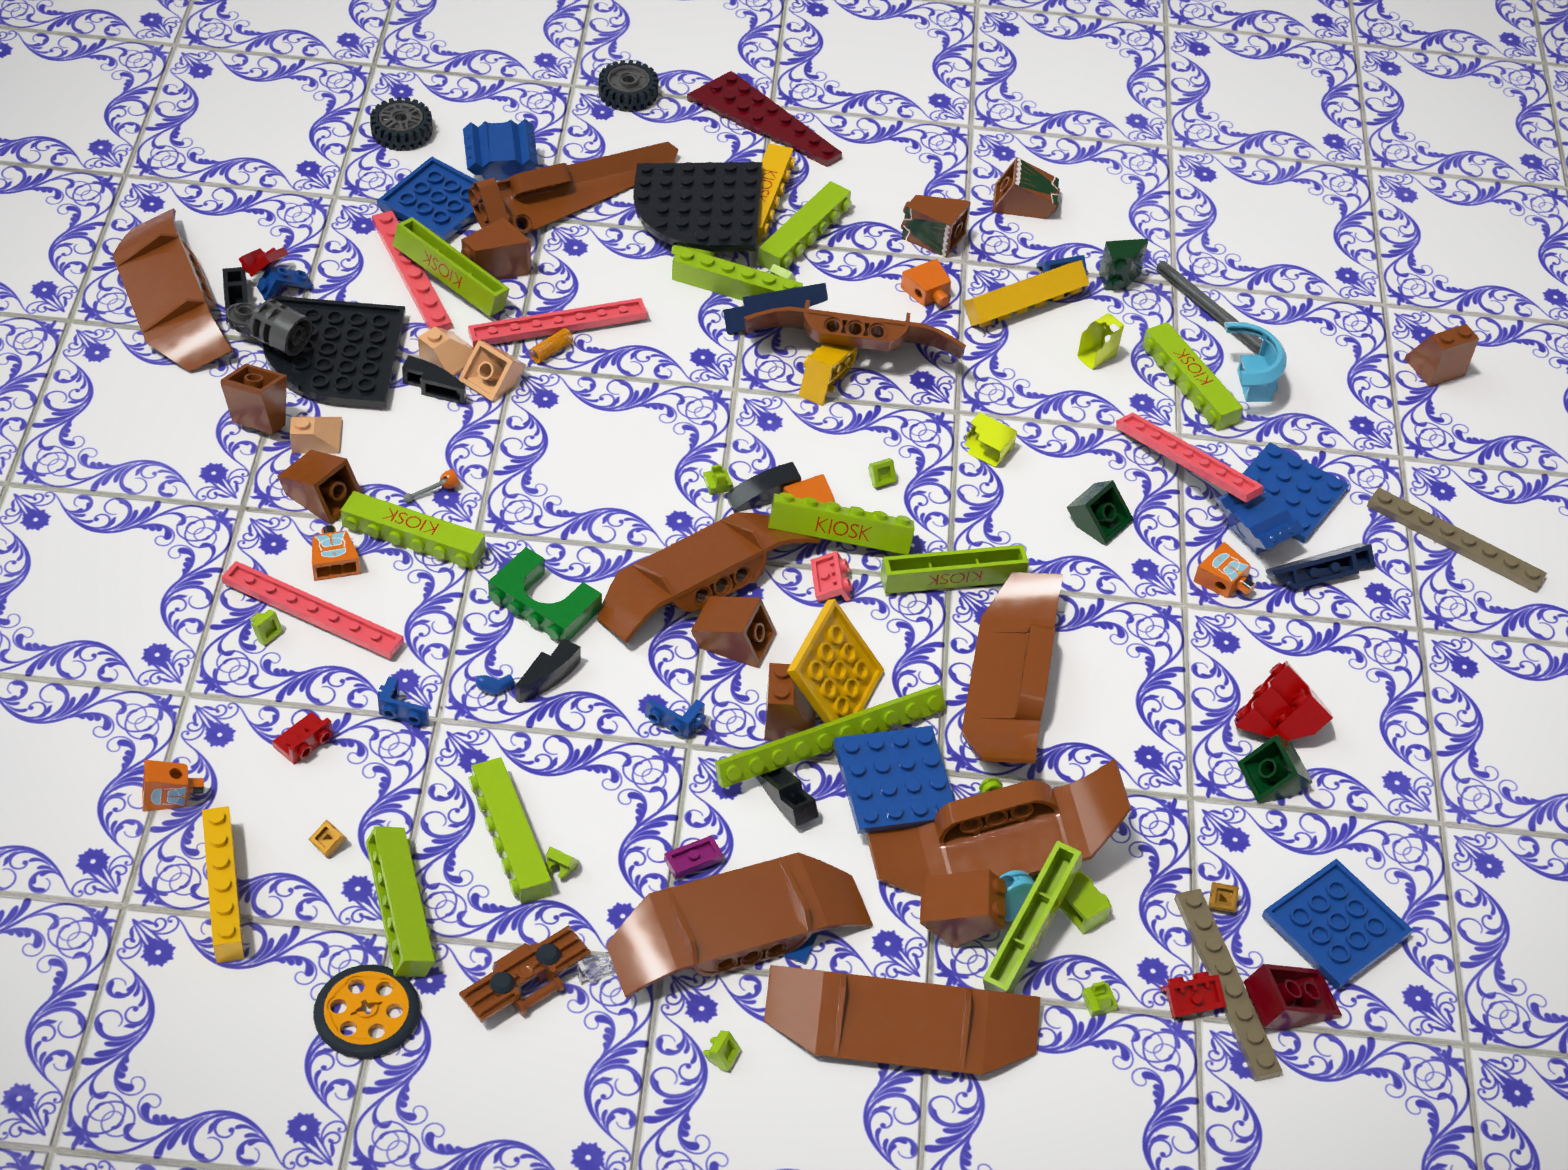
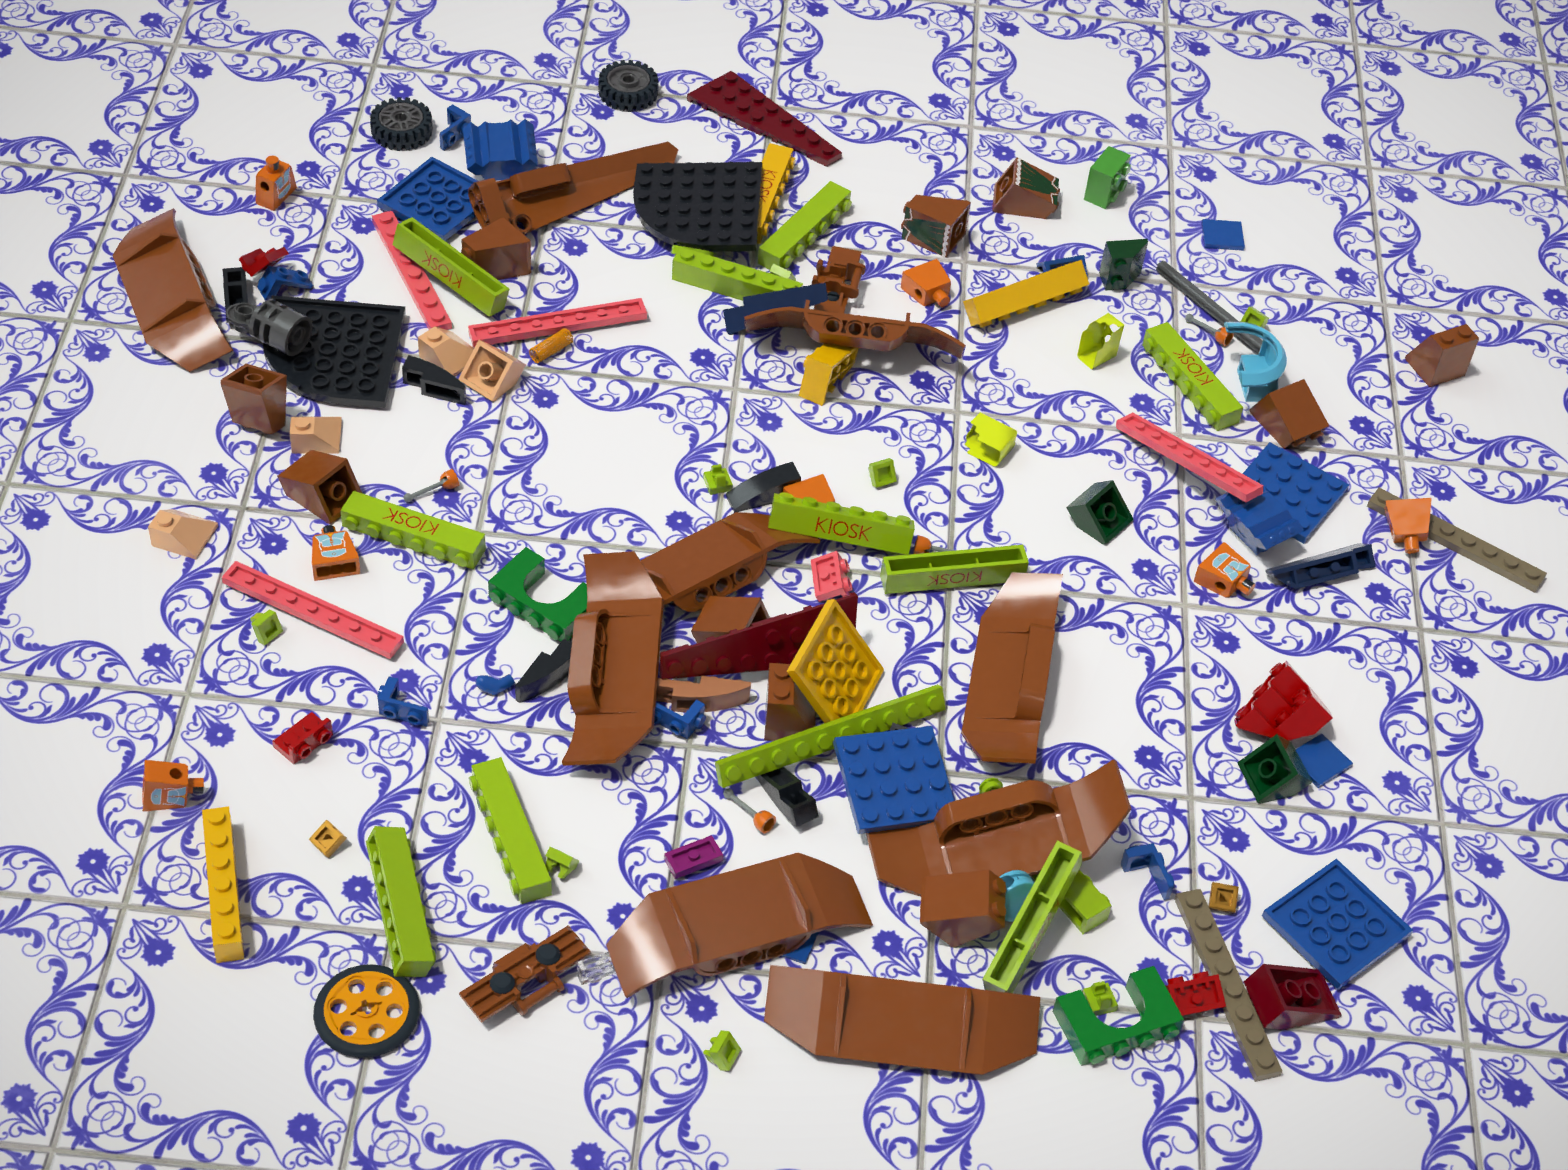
(180, 532): none -> light nougat slope
(274, 183): none -> orange torso
(457, 119): none -> blue bracket
(614, 660): none -> dark orange piece
(712, 691): none -> nougat slope
(749, 648): none -> dark red wing
(762, 820): none -> orange hinge
(841, 266): none -> dark orange piece
(924, 545): none -> orange hinge
(1095, 1040): none -> green arch
(1107, 177): none -> bright green brick
(1146, 856): none -> blue bracket
(1221, 335): none -> hinge
(1222, 234): none -> blue piece
(1255, 317): none -> lime tile
(1291, 415): none -> dark orange slope
(1323, 760): none -> blue piece
(1409, 521): none -> orange torso

